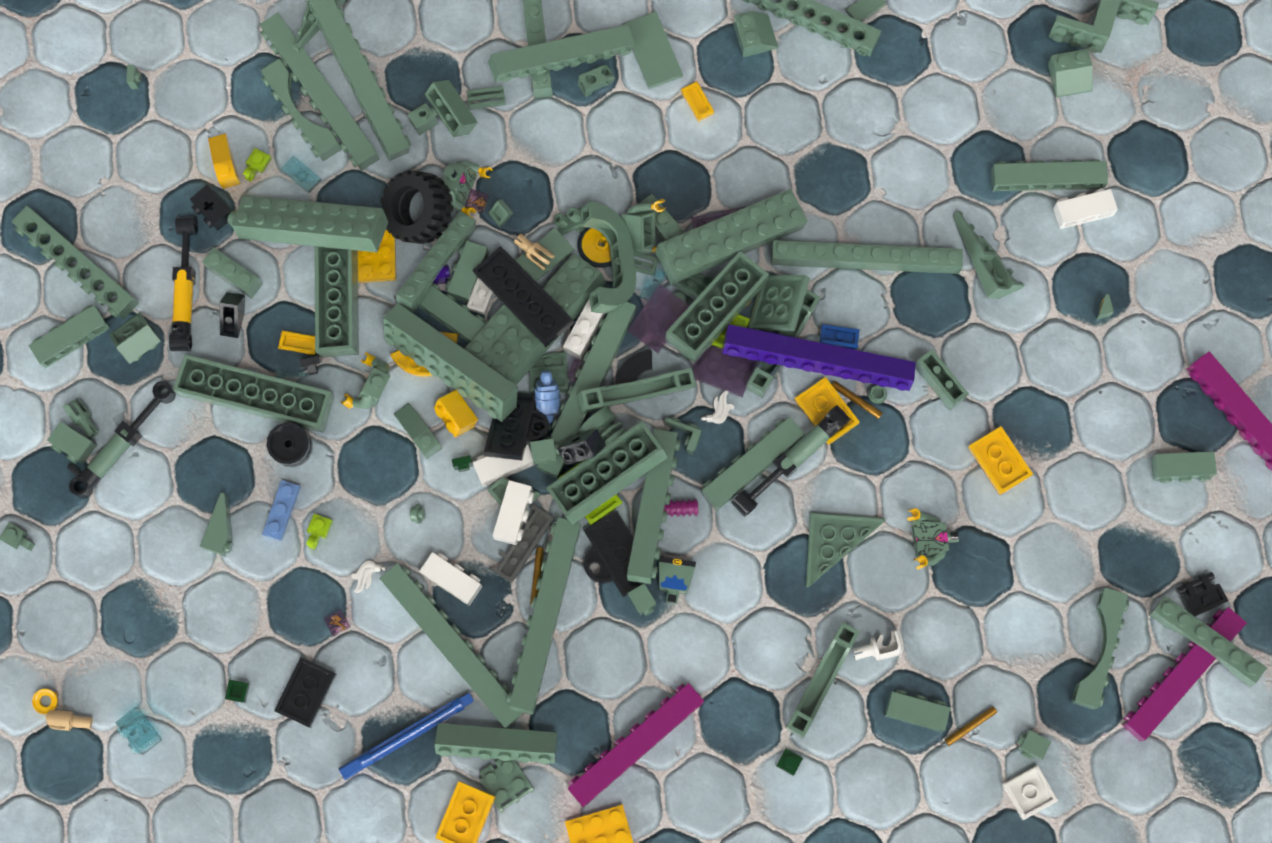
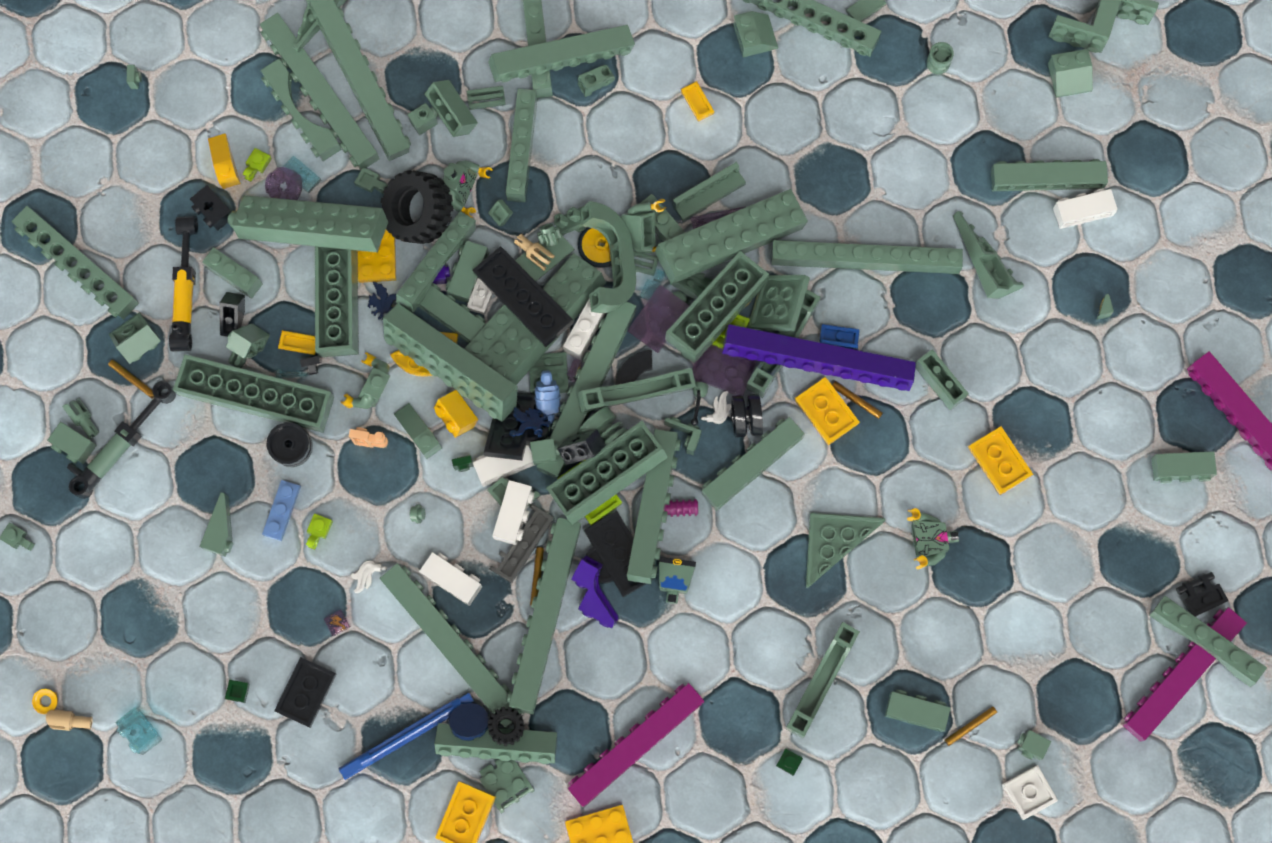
(69, 336): sand green brick -> none
(131, 378): none -> pearl gold bar
(246, 344): none -> sand green brick
(292, 180): none -> clear purple plate
(363, 438): none -> light nougat plate
(369, 180): none -> sand green plate
(383, 305): none -> dark blue piece
(468, 721): none -> dark blue tile
(477, 200): tile -> none
(497, 717): none -> black tyre
(521, 145): none -> sand green brick
(532, 421): none -> dark blue piece
(549, 235): none -> sand green gear
(595, 602): none -> dark purple arch
(642, 600): sand green brick -> none
(653, 51): sand green tile -> none
(699, 391): none -> hinge
(708, 192): none -> sand green fence
(743, 416): none -> black wheel
(795, 456): black piece -> none
(877, 394): sand green plate -> none
(878, 650): white piece -> none
(940, 58): none -> sand green wheel
(1110, 610): sand green arch -> none

